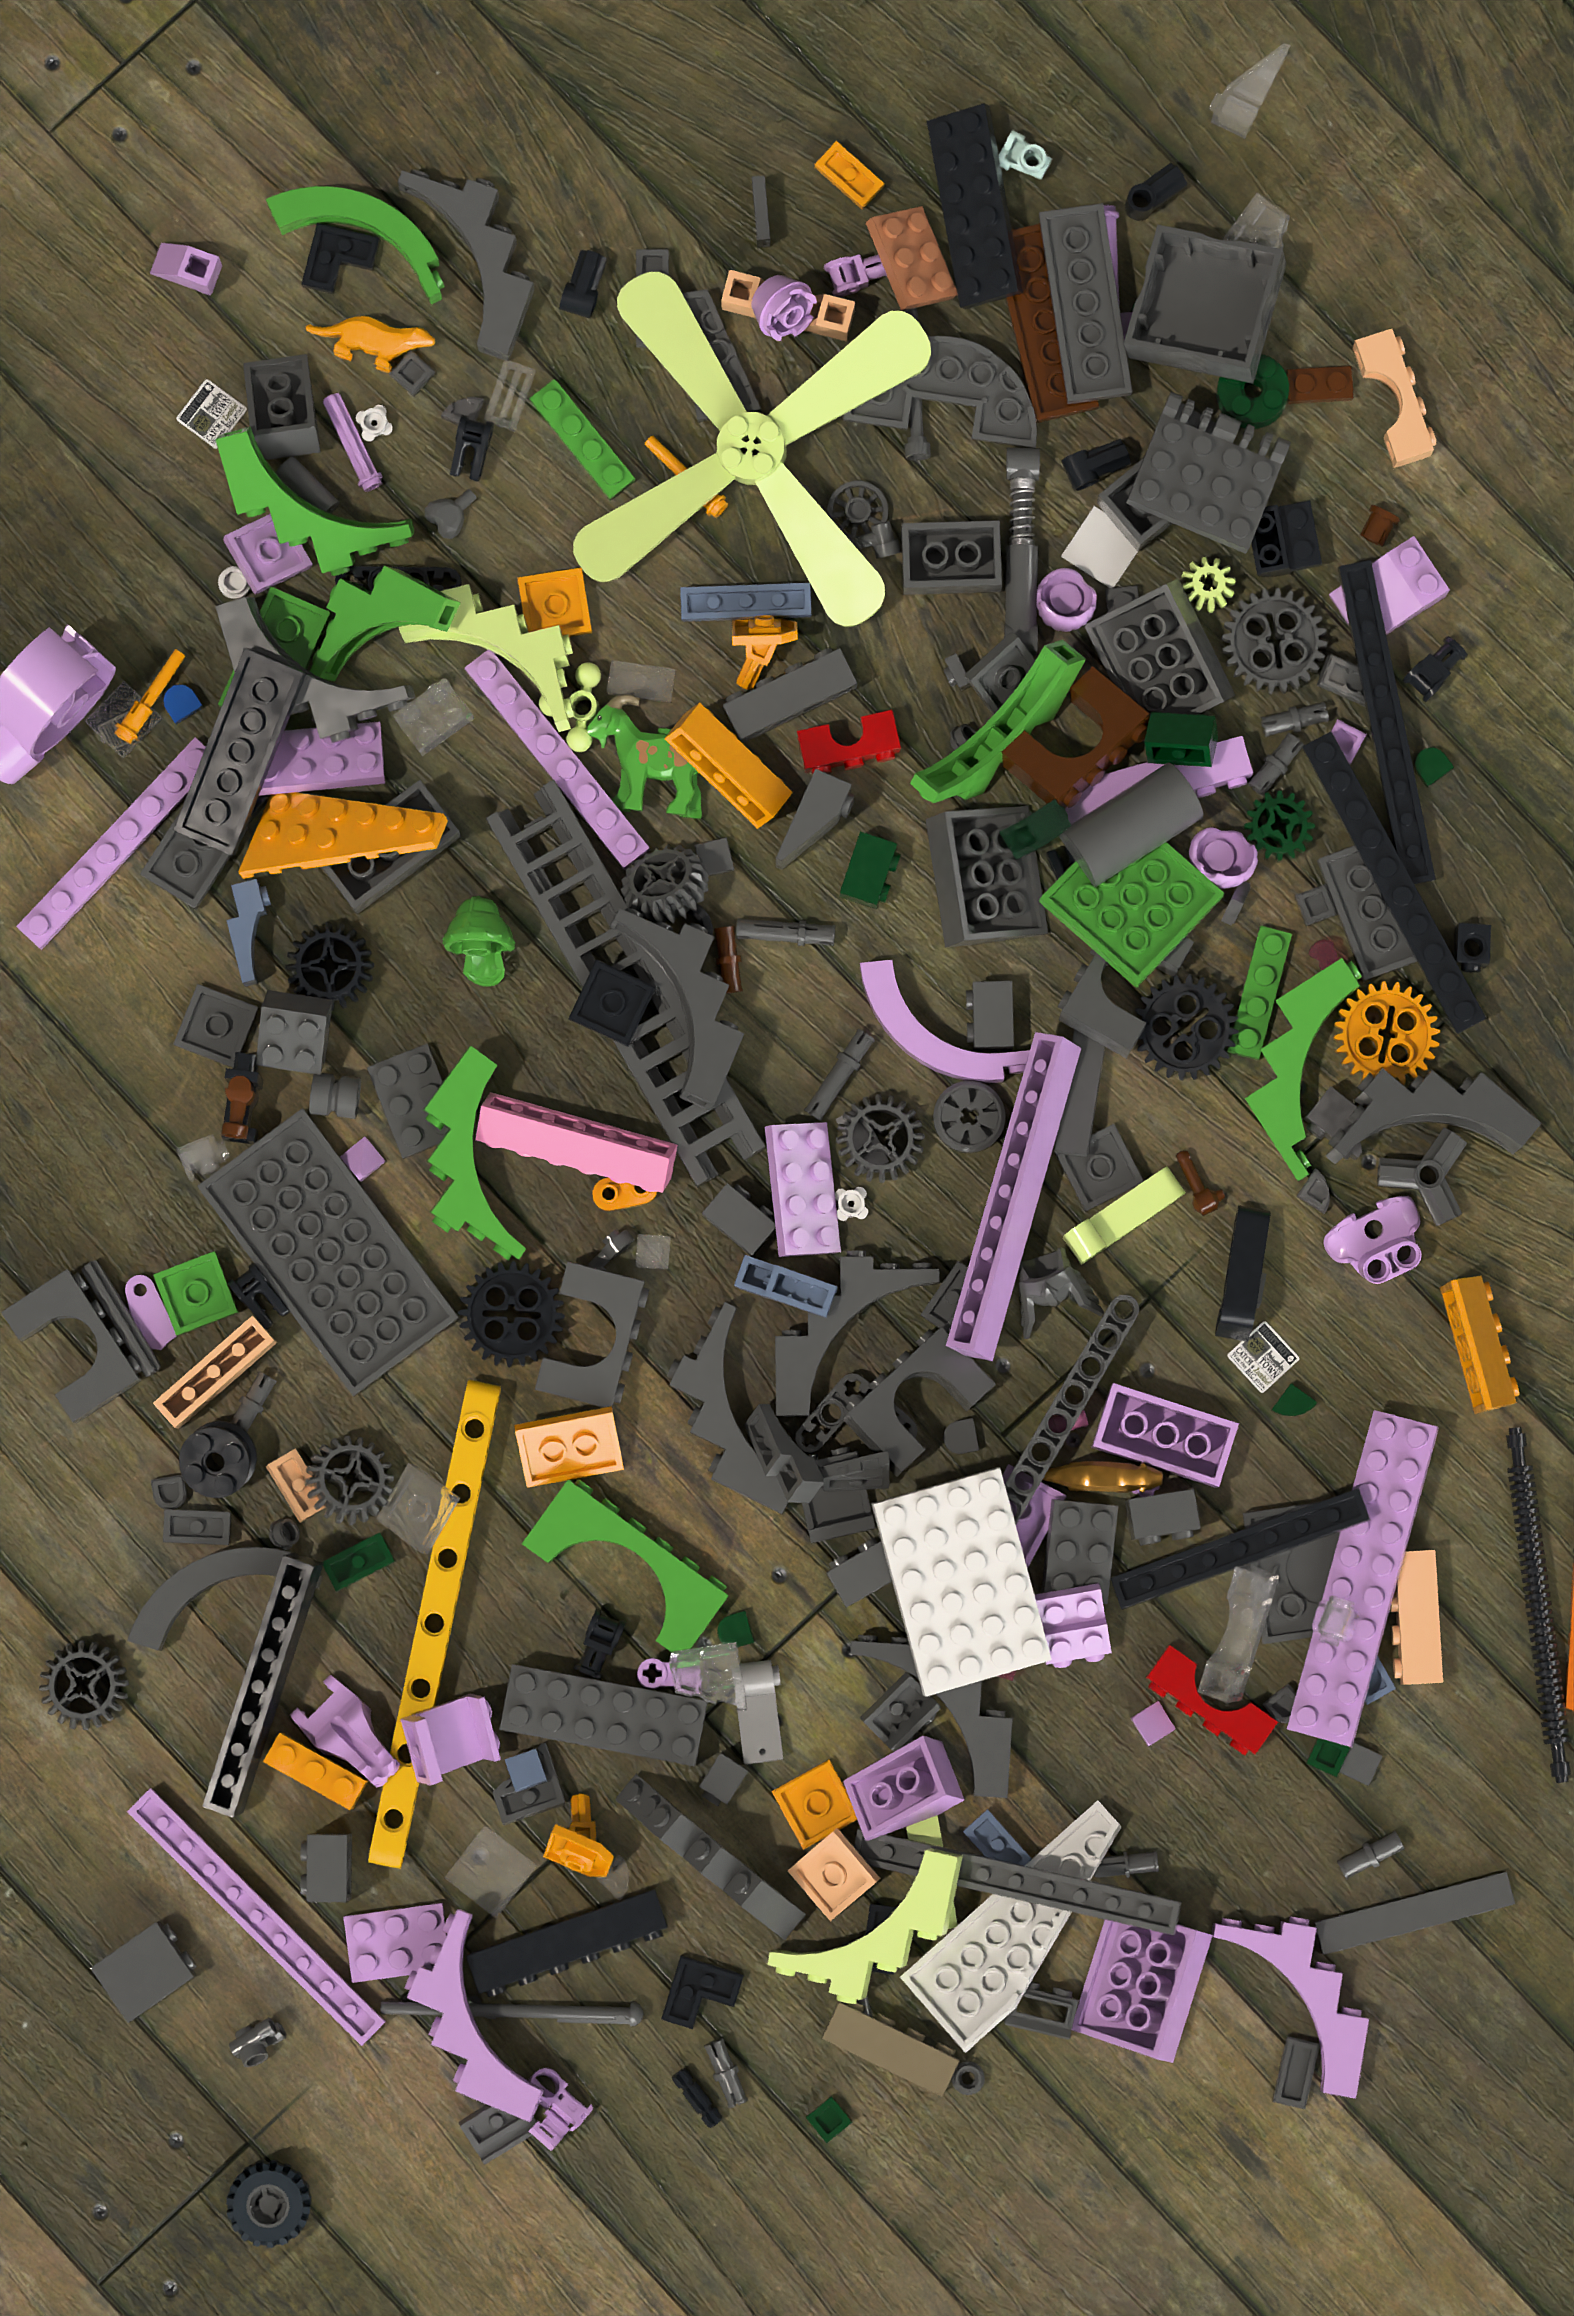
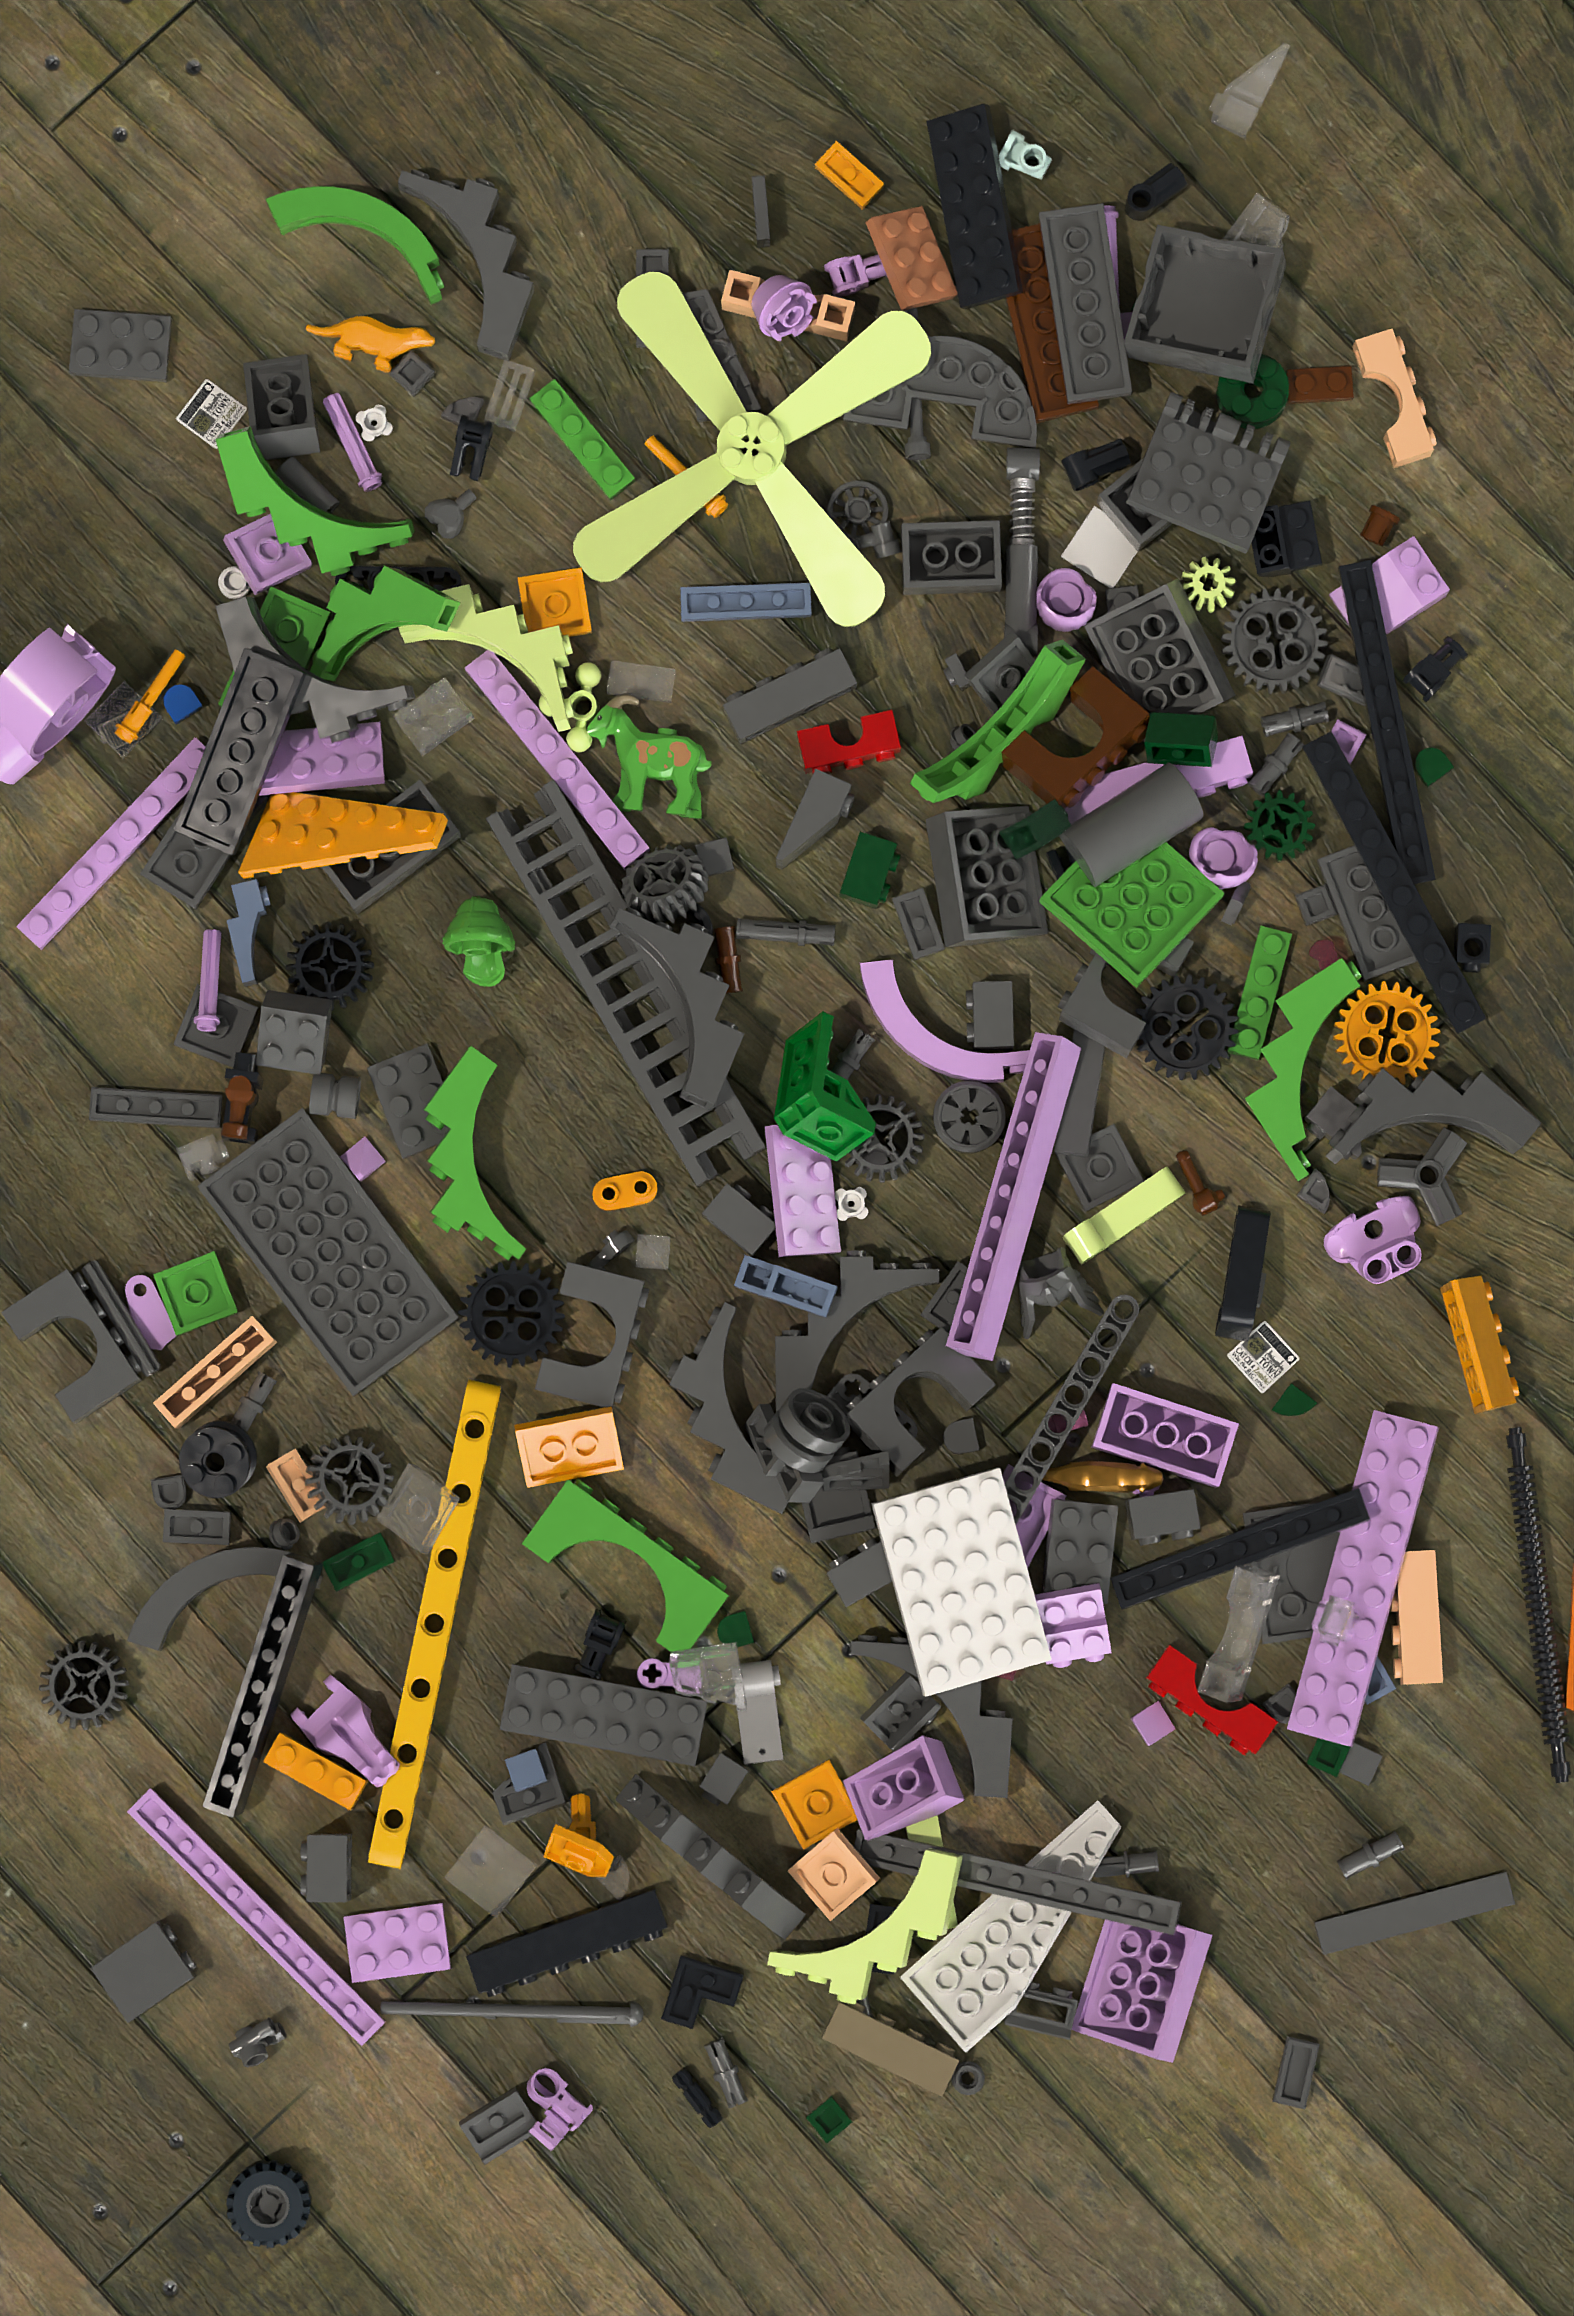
(120, 345): none -> dark grey plate
(155, 1107): none -> dark grey tile
(187, 267): lavender slope -> none
(207, 1019): none -> lavender axle
(248, 1295): black piece -> none
(335, 247): black tile -> none
(443, 1989): lavender arch -> none
(450, 1737): lavender panel -> none
(576, 1142): bright pink brick -> none
(581, 292): black piece -> none
(612, 1003): black tile -> none
(728, 765): light orange brick -> none
(761, 639): light orange piece -> none
(807, 1431): none -> dark grey wheel
(819, 1119): none -> green bracket
(918, 924): none -> dark grey plate
(994, 1840): sand blue plate -> none
(1339, 2034): lavender arch -> none

